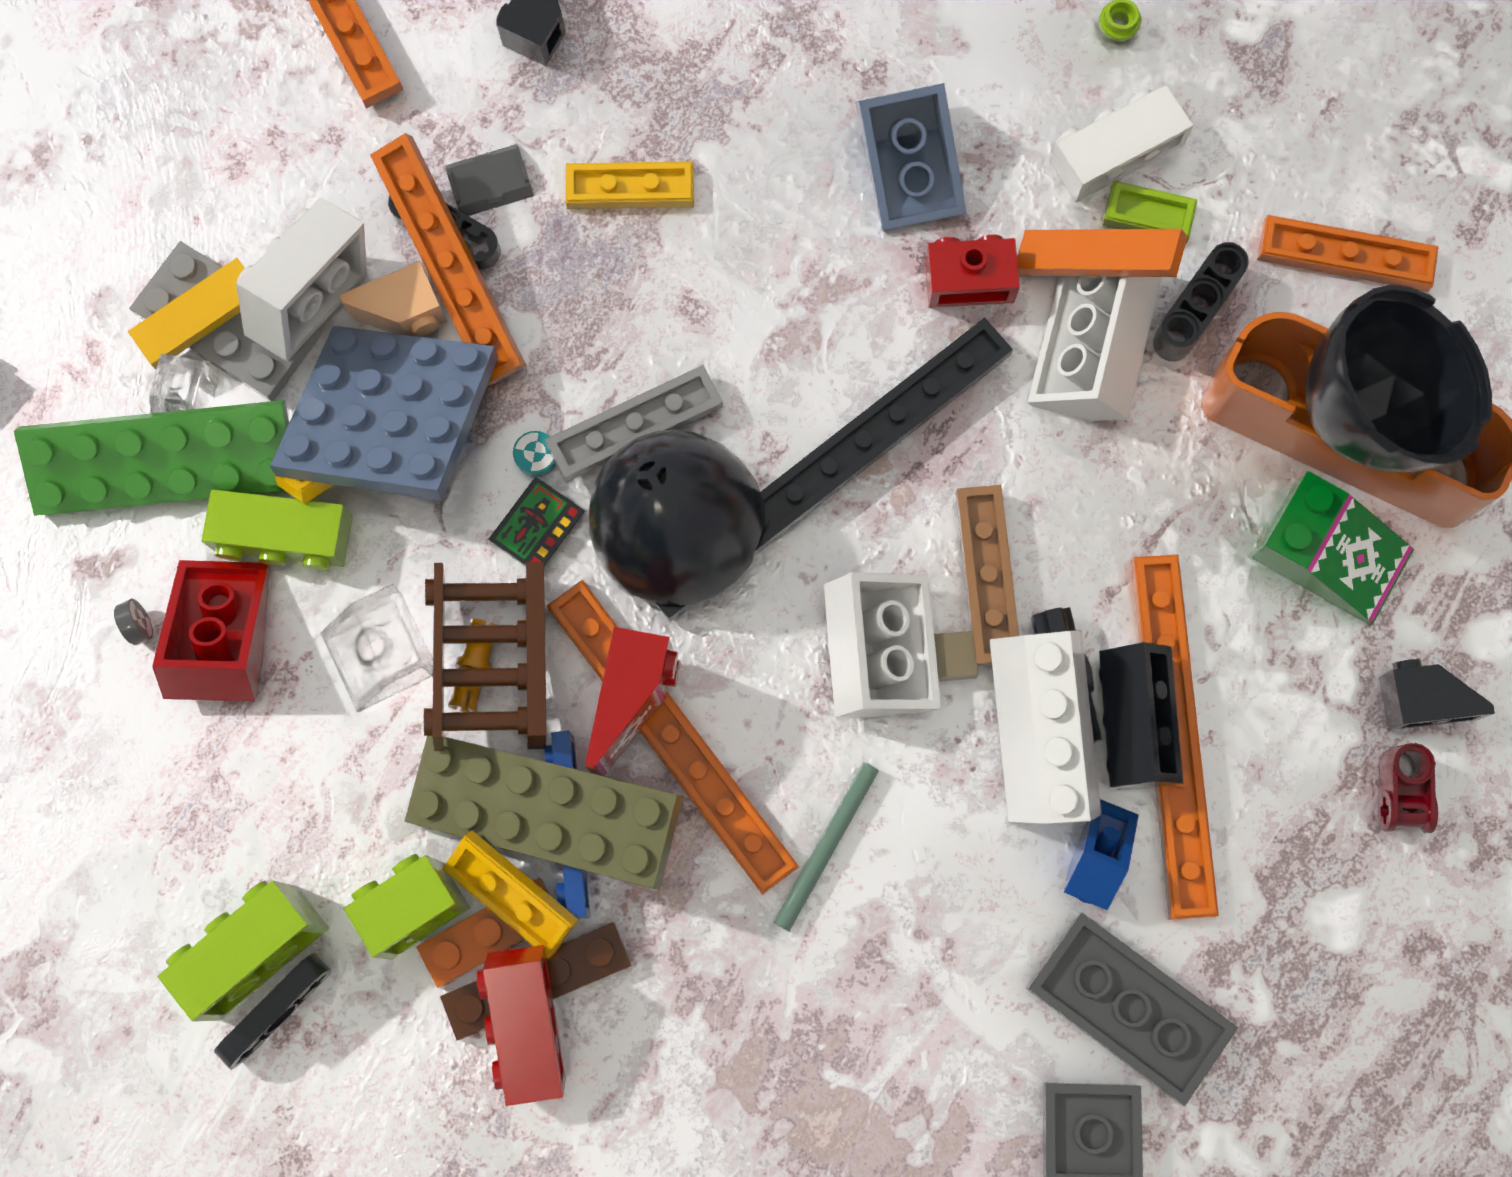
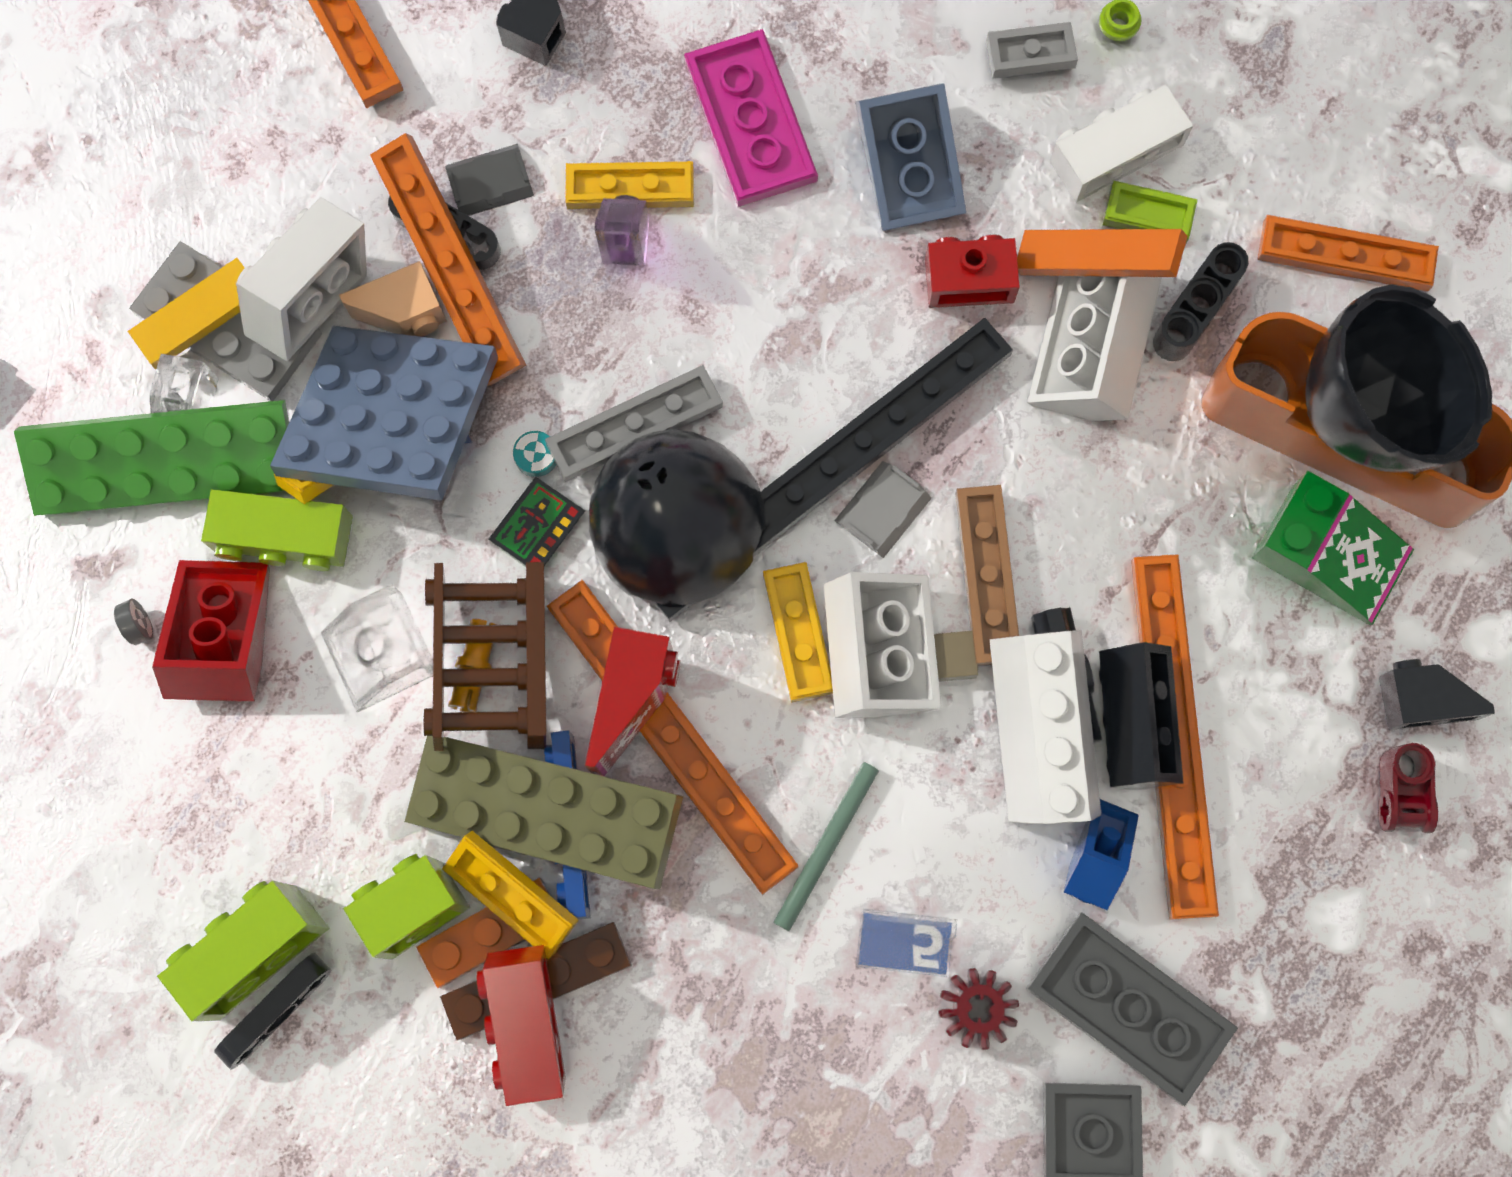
(622, 230): none -> clear purple slope
(750, 118): none -> dark pink tile
(798, 632): none -> yellow tile
(883, 508): none -> light grey piece
(905, 942): none -> clear panel
(994, 1011): none -> dark red gear
(1031, 50): none -> light grey plate

